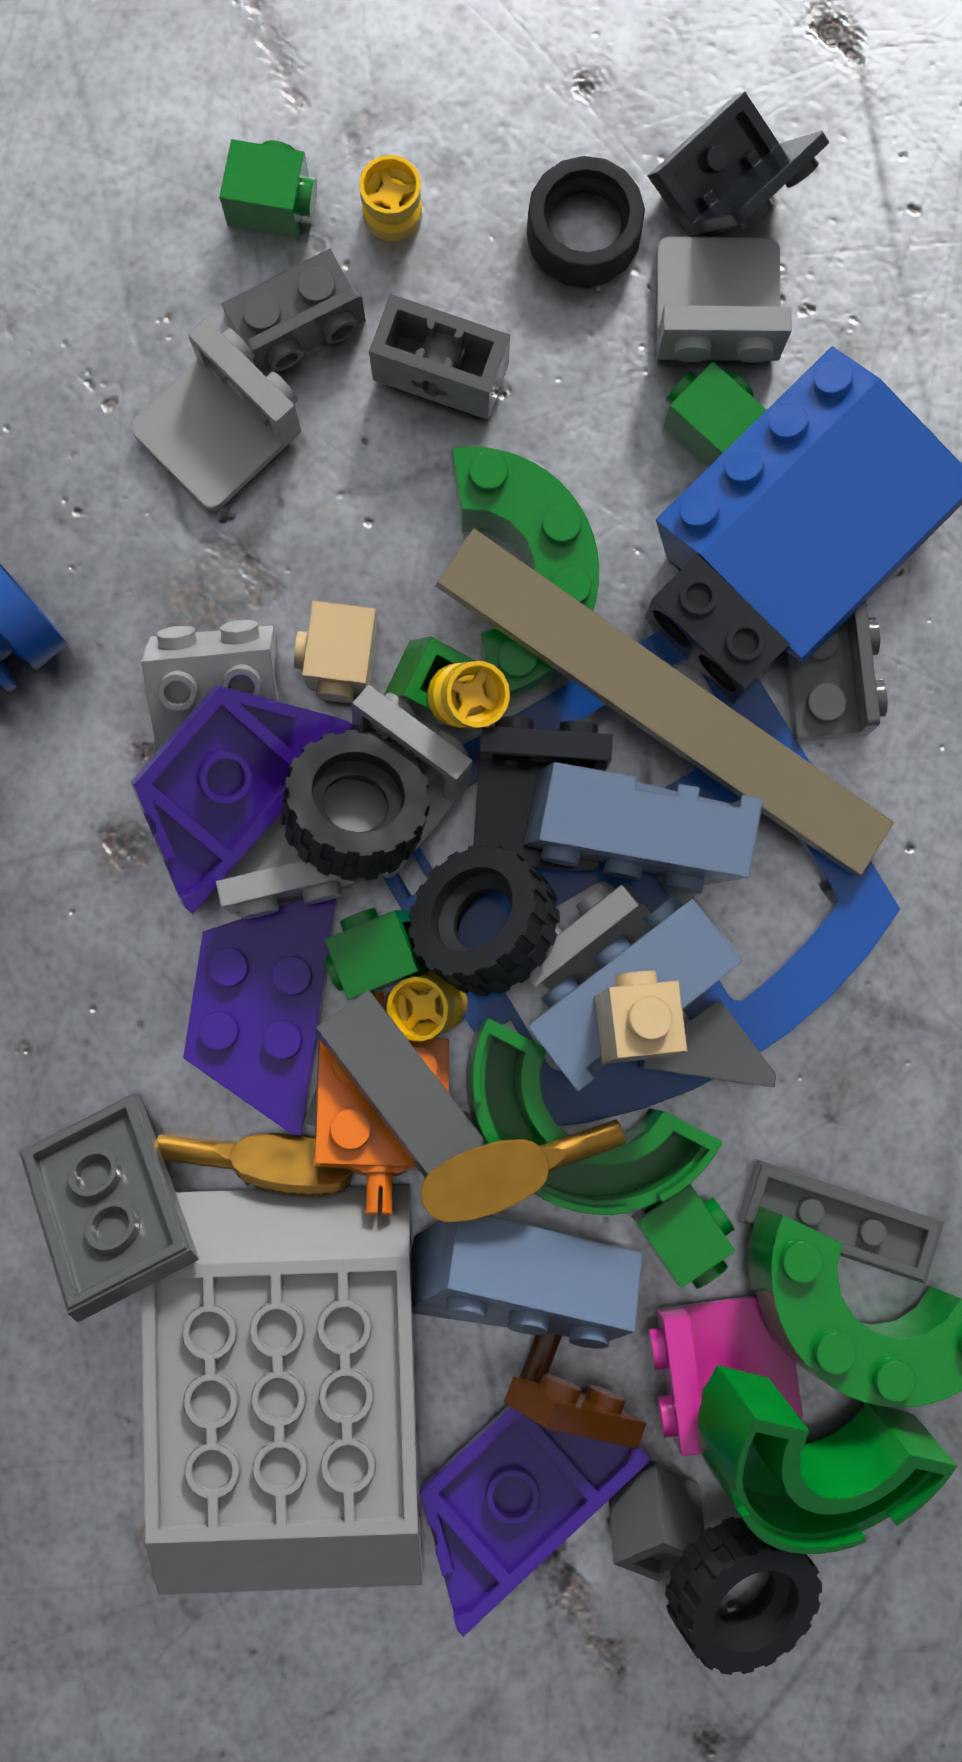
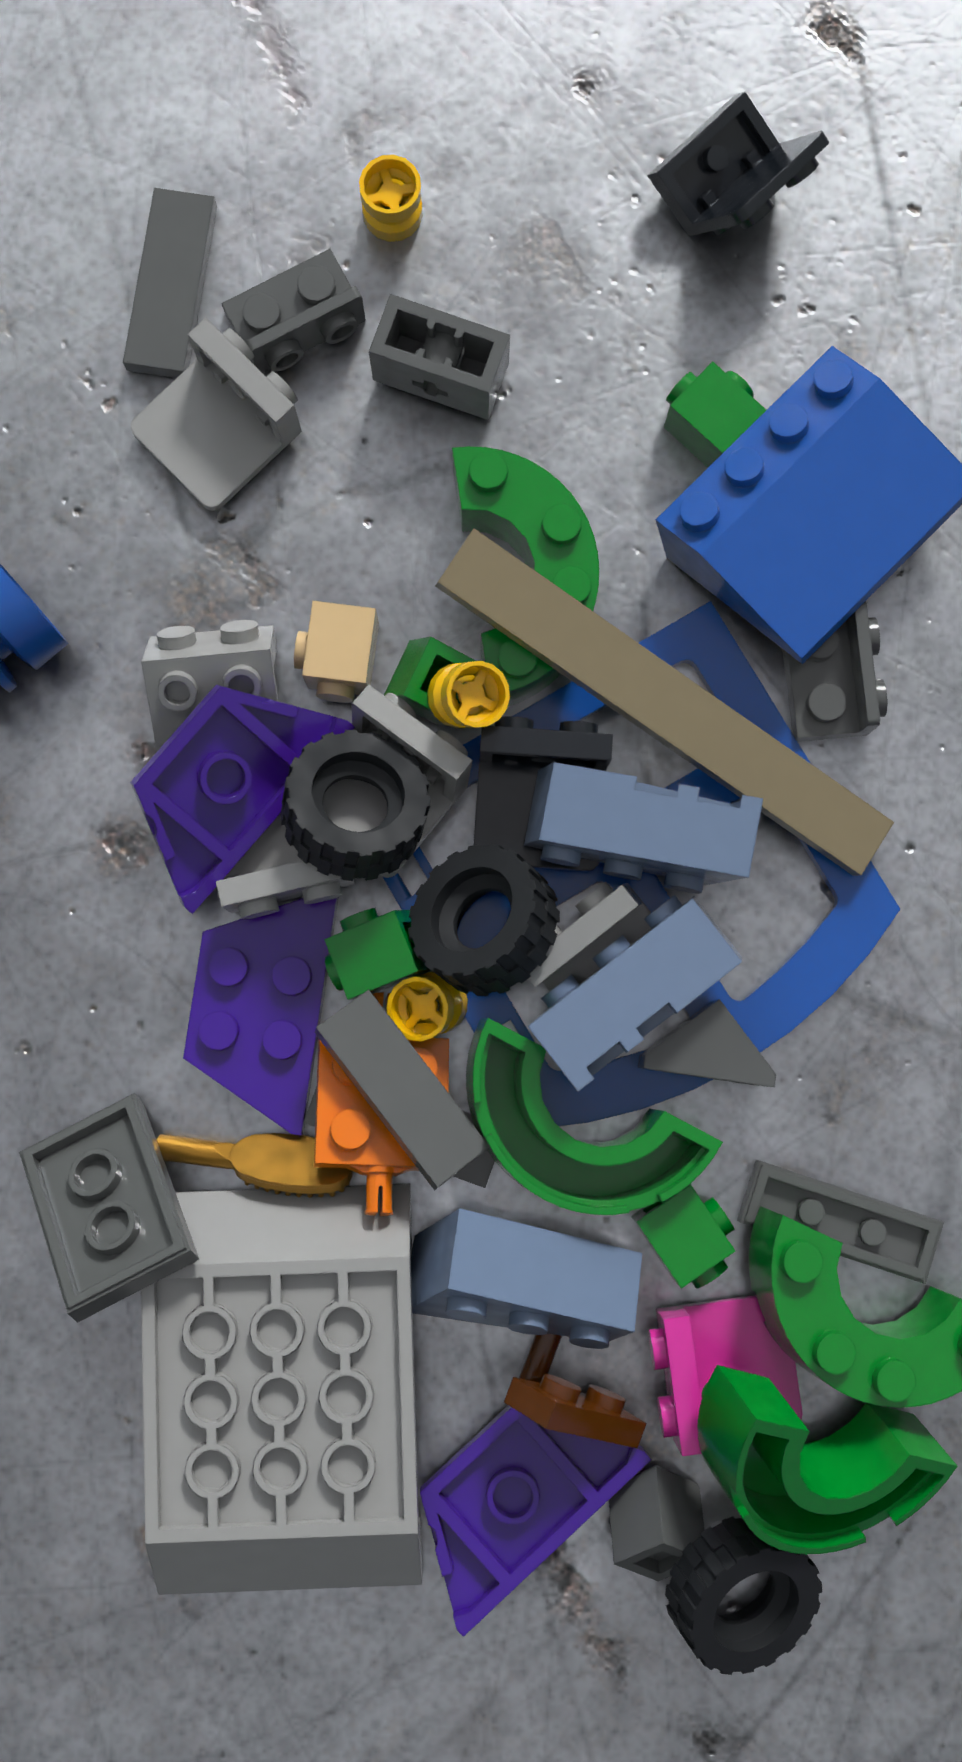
(170, 282): none -> dark grey tile
(267, 188): green brick -> none
(507, 1172): pearl gold piece -> none
(593, 177): black tyre -> none
(640, 1018): tan brick -> none
(715, 629): black brick -> none
(720, 300): light grey bracket -> none

